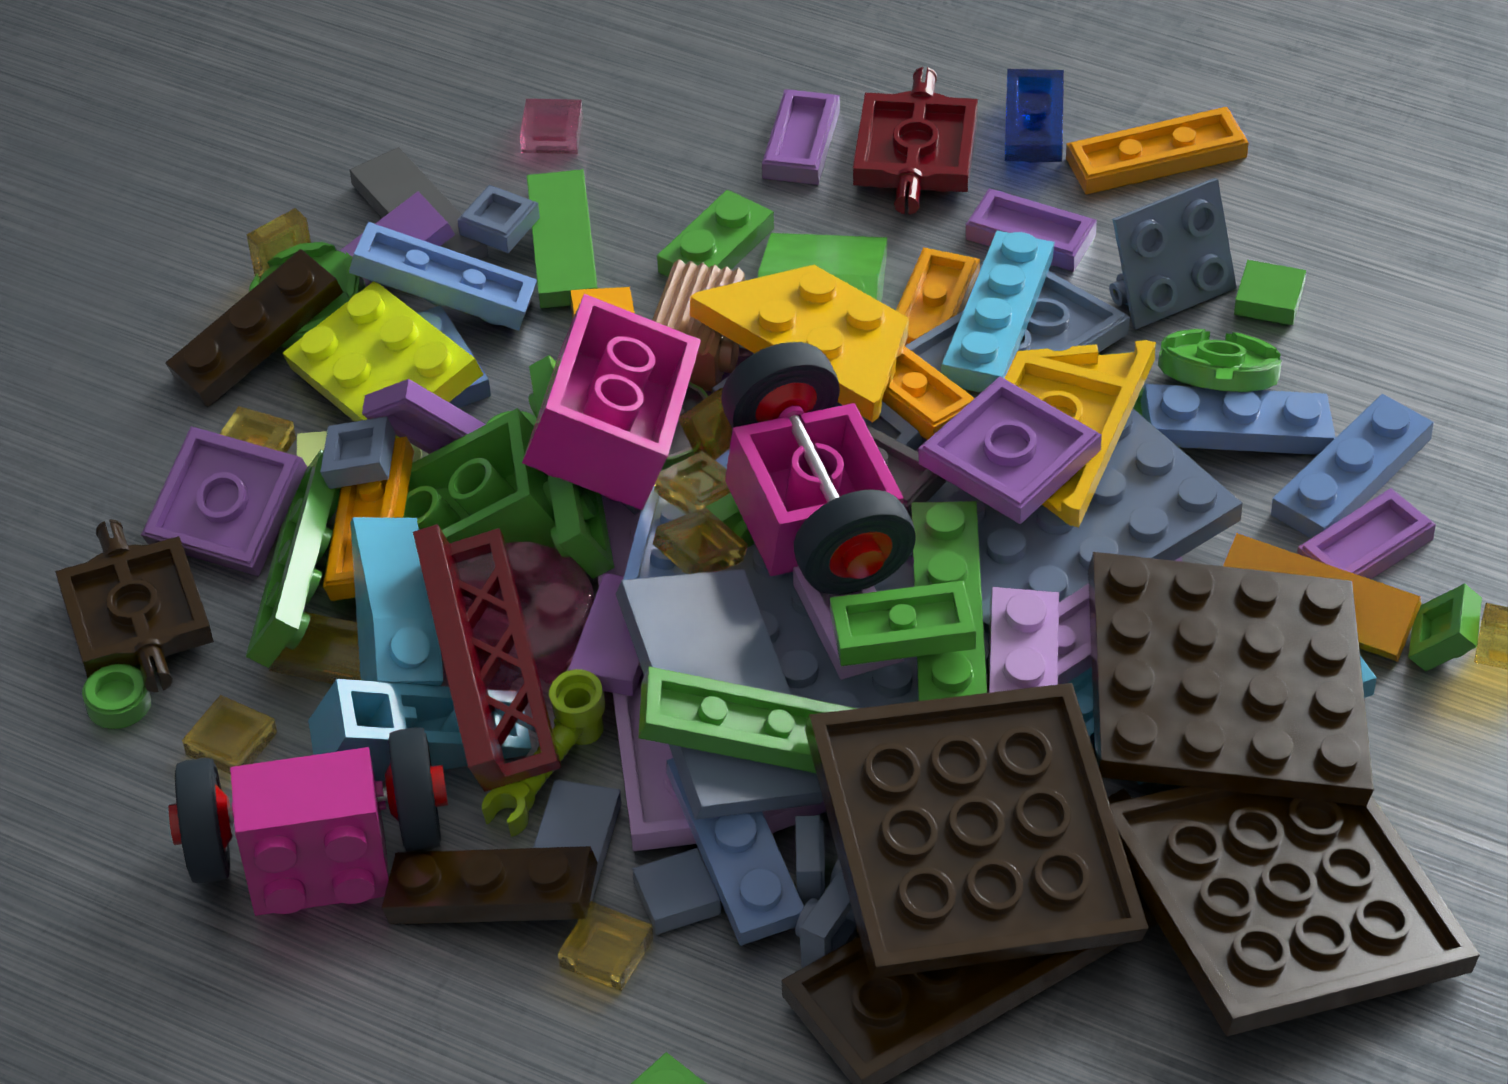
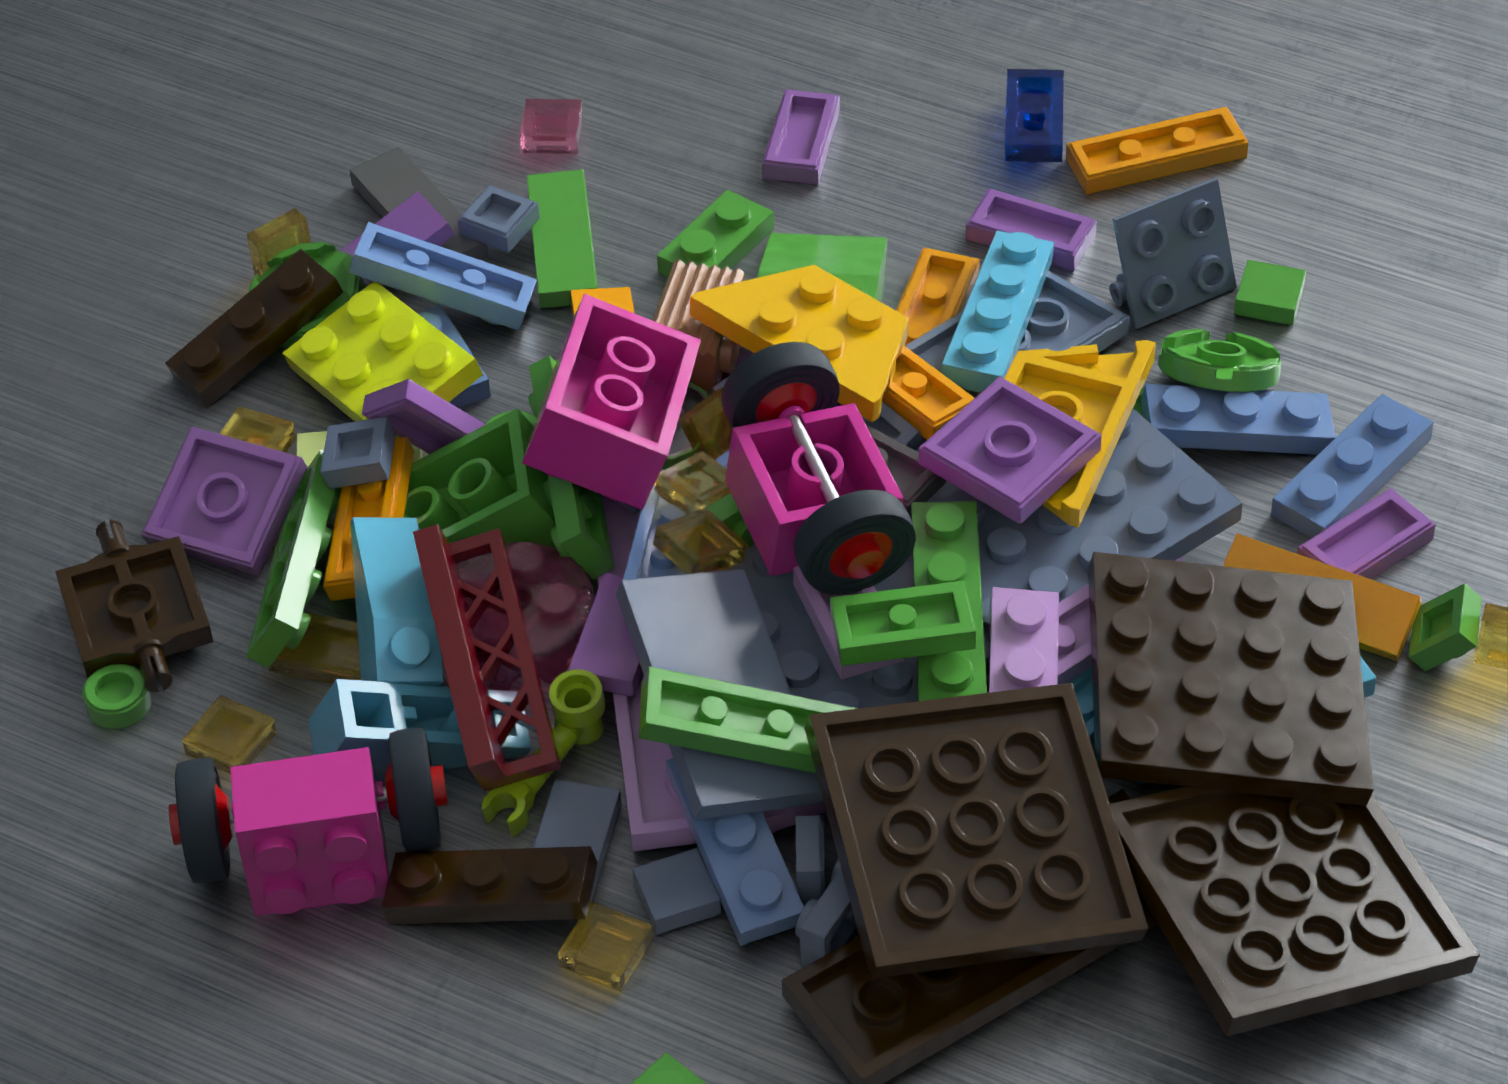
(915, 142): dark red plate -> none

